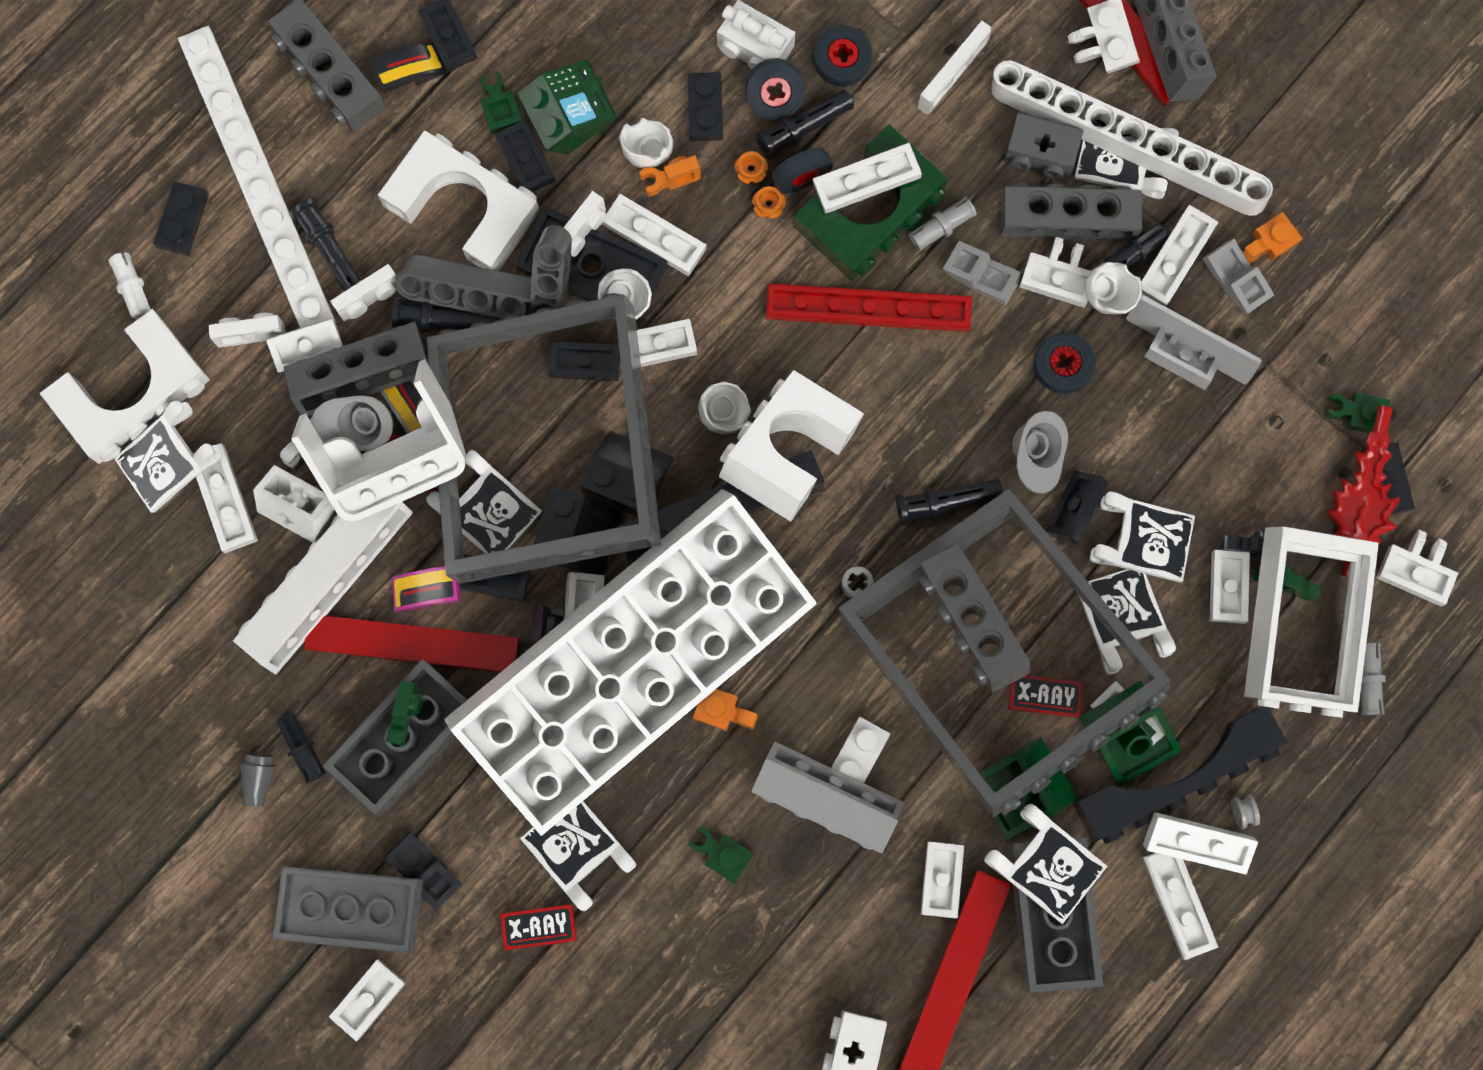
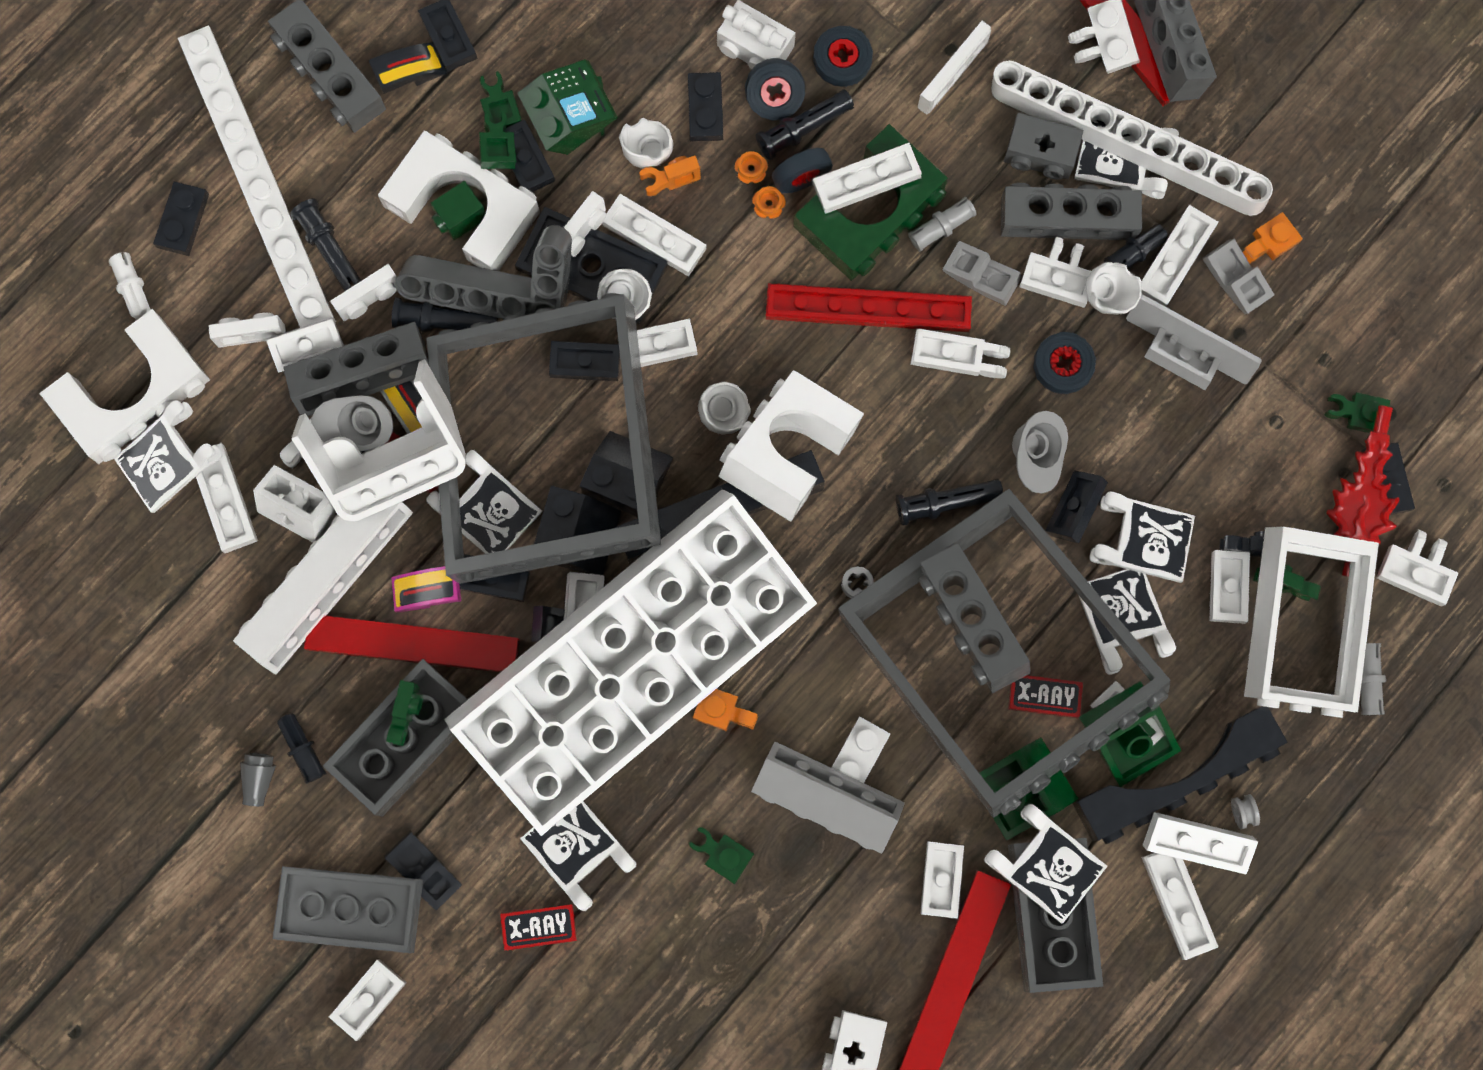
(457, 211): none -> dark green brick
(496, 146): none -> dark green plate
(957, 354): none -> white hinge

